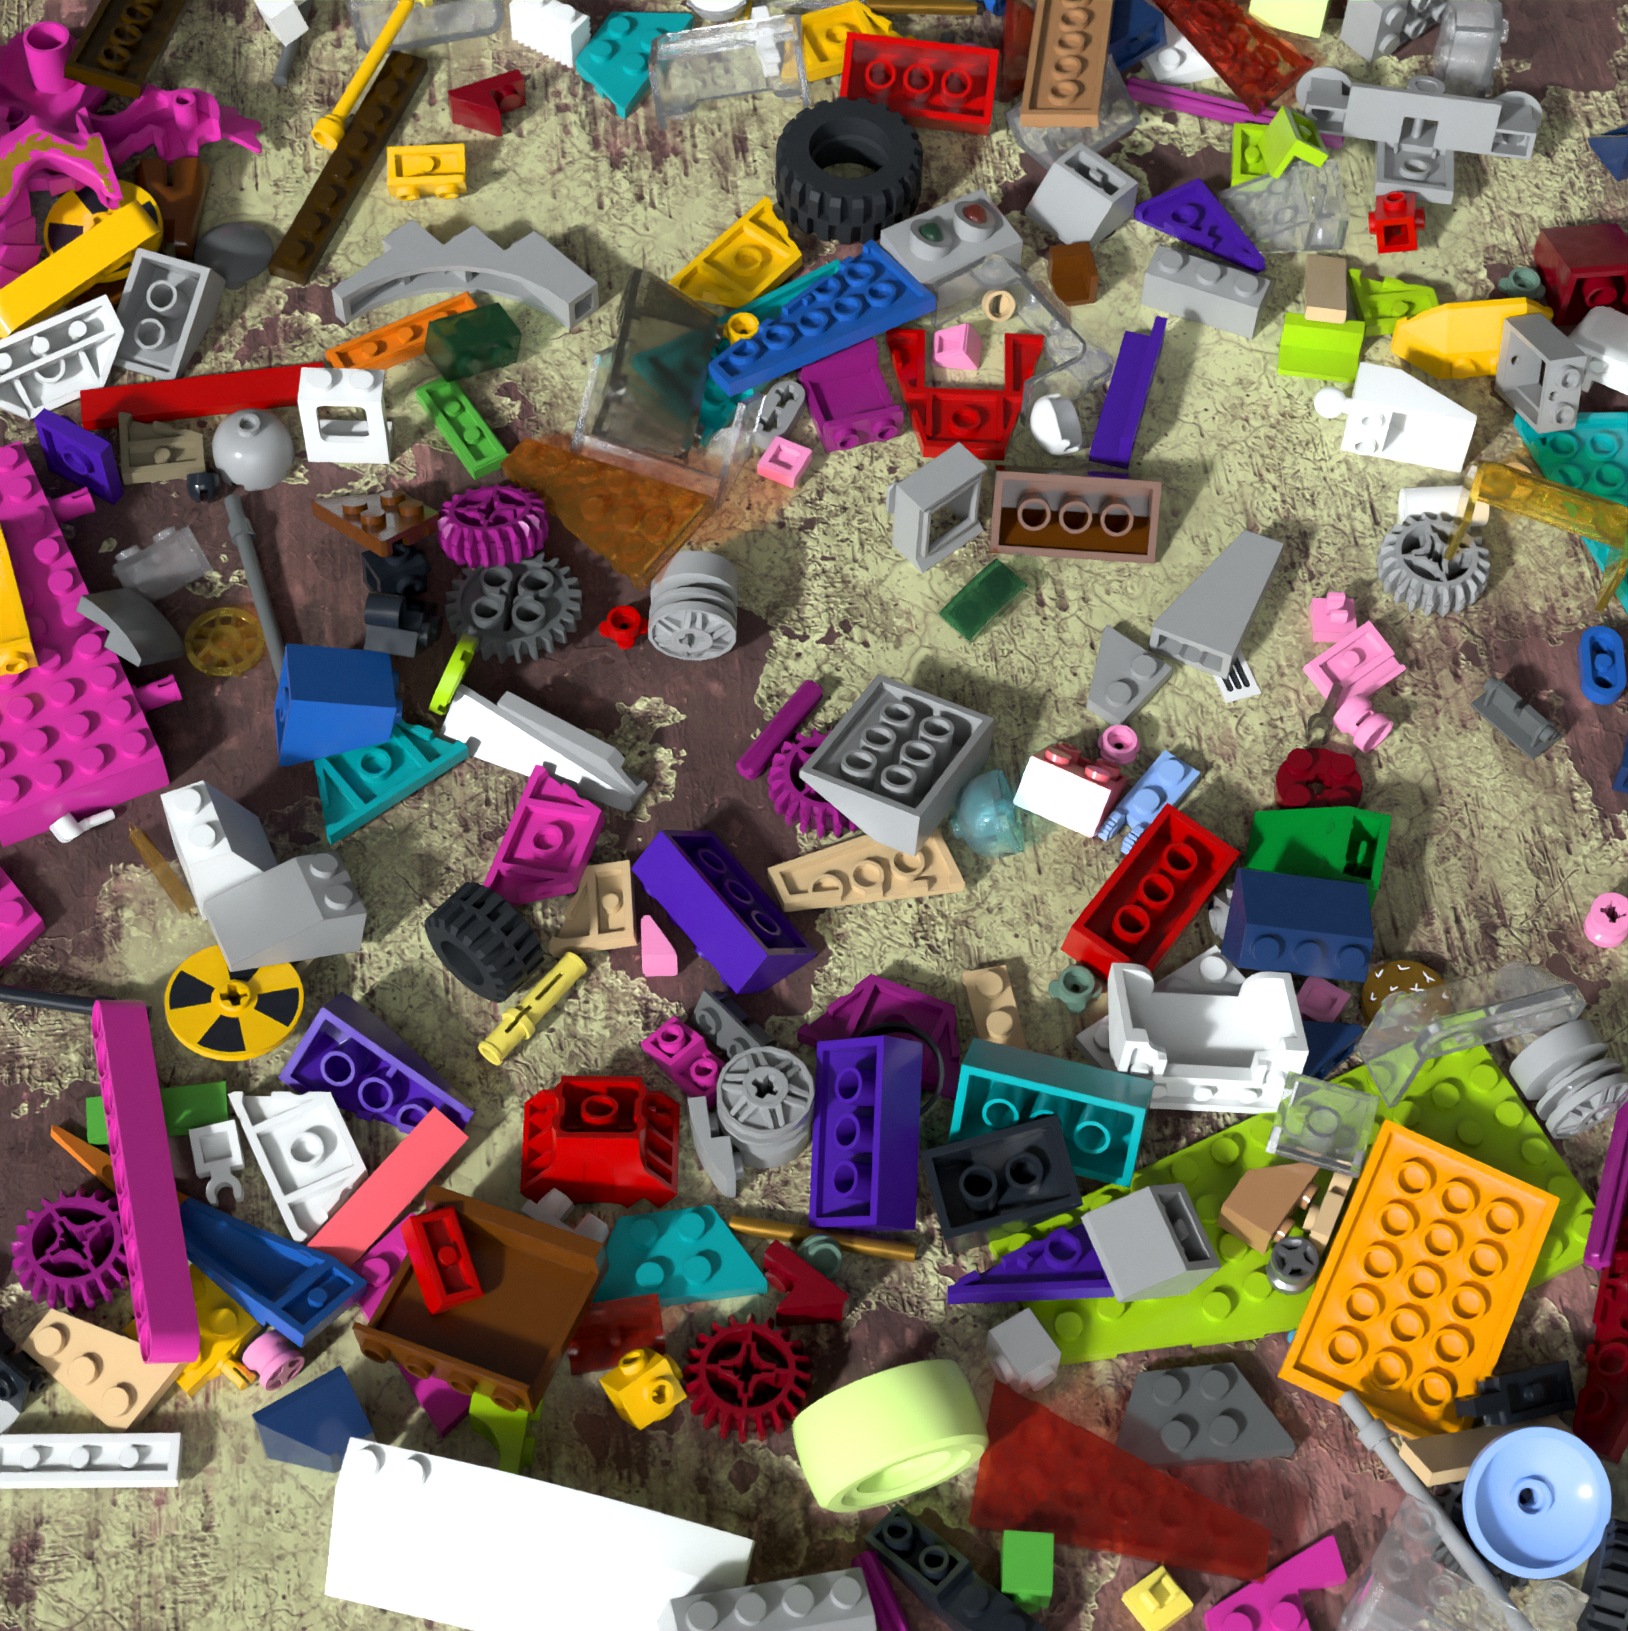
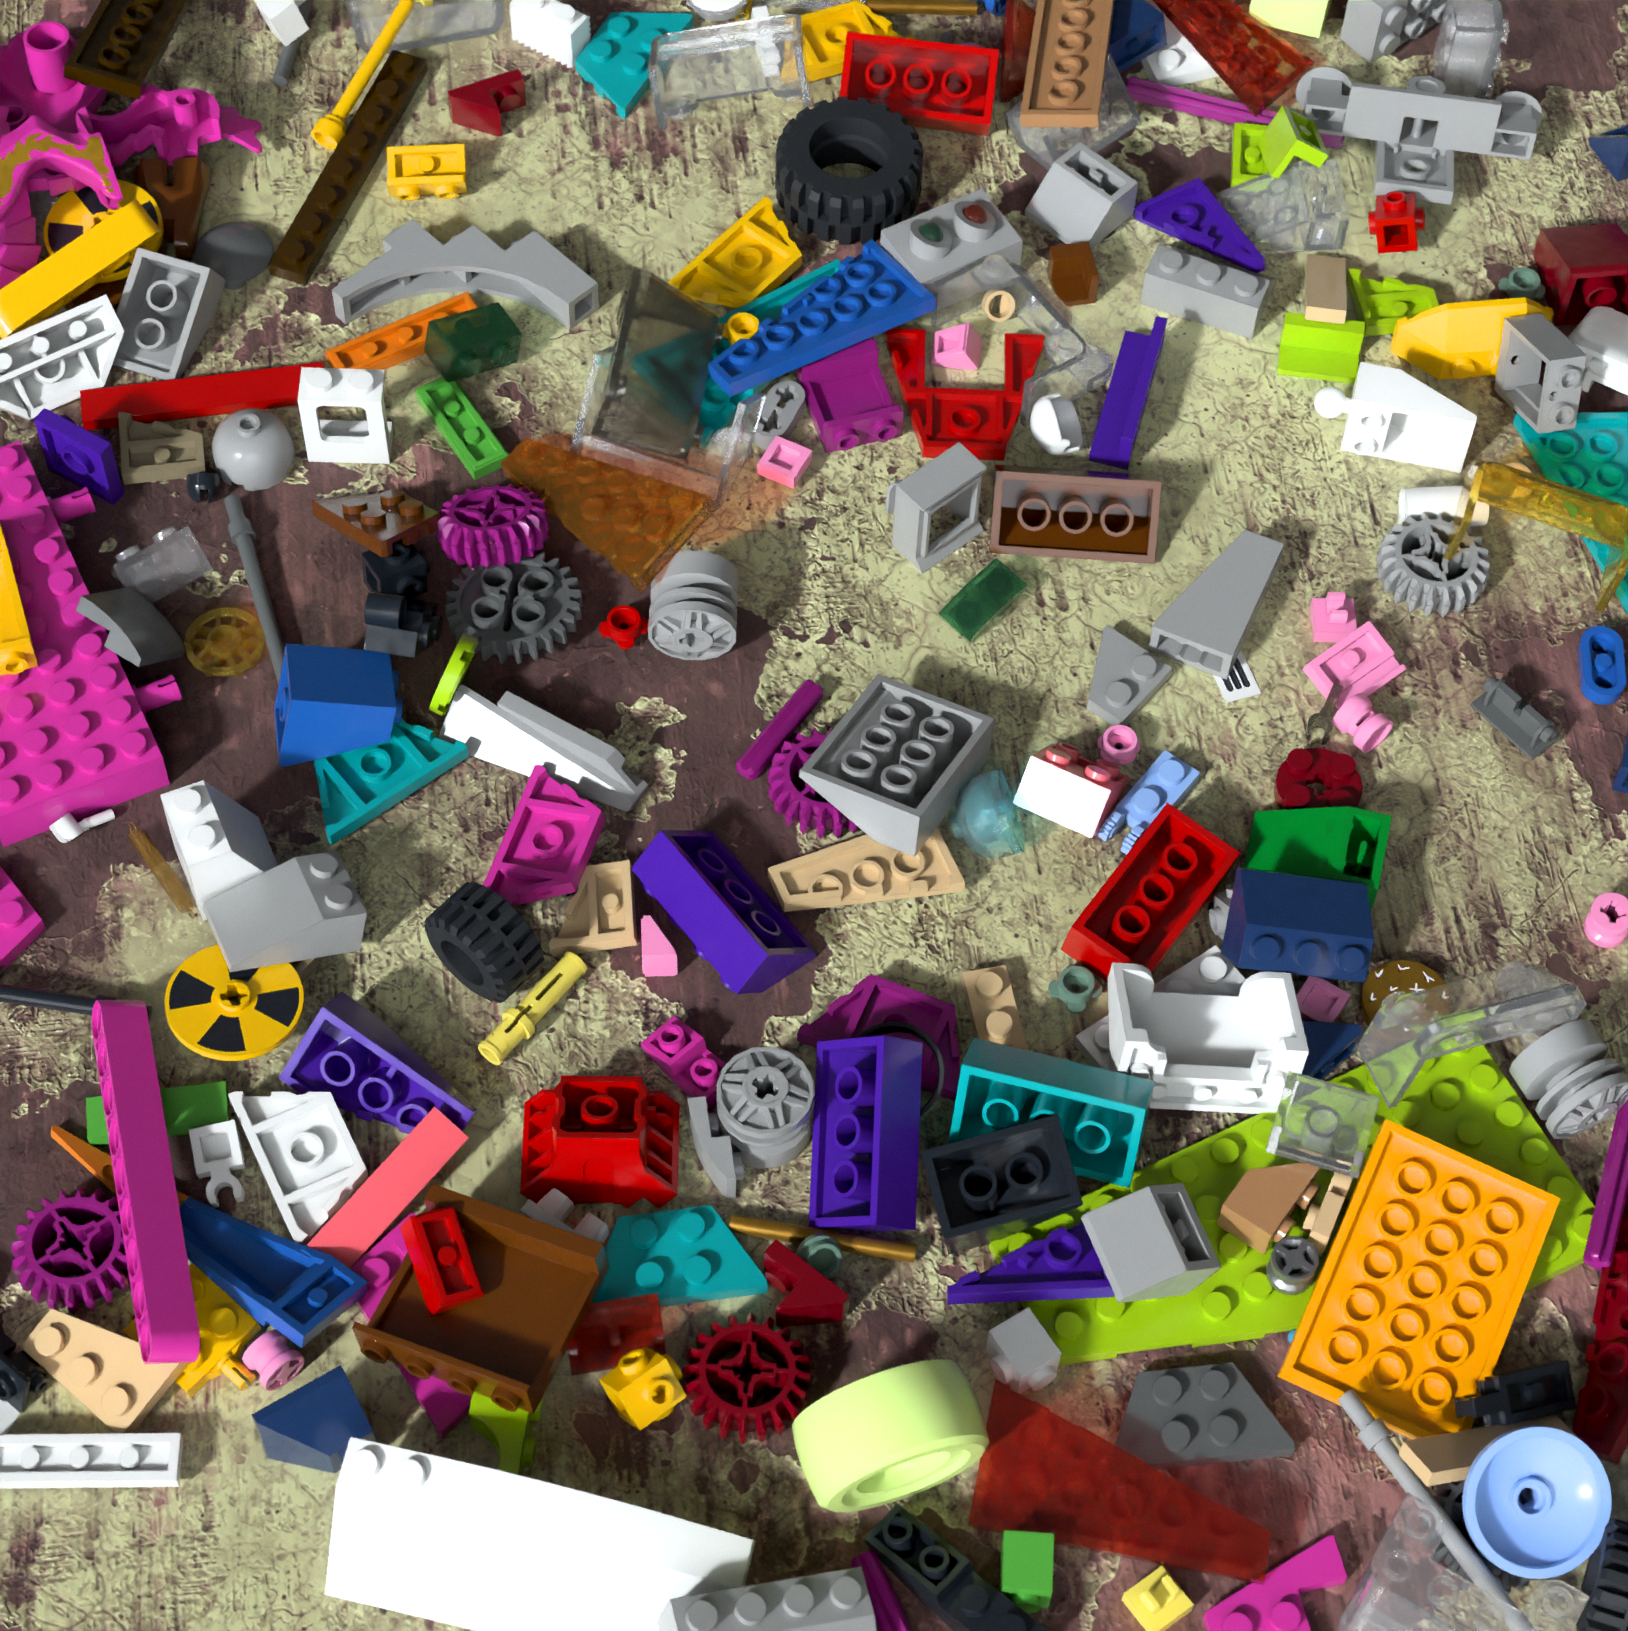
(724, 1024): dark grey hinge -> none

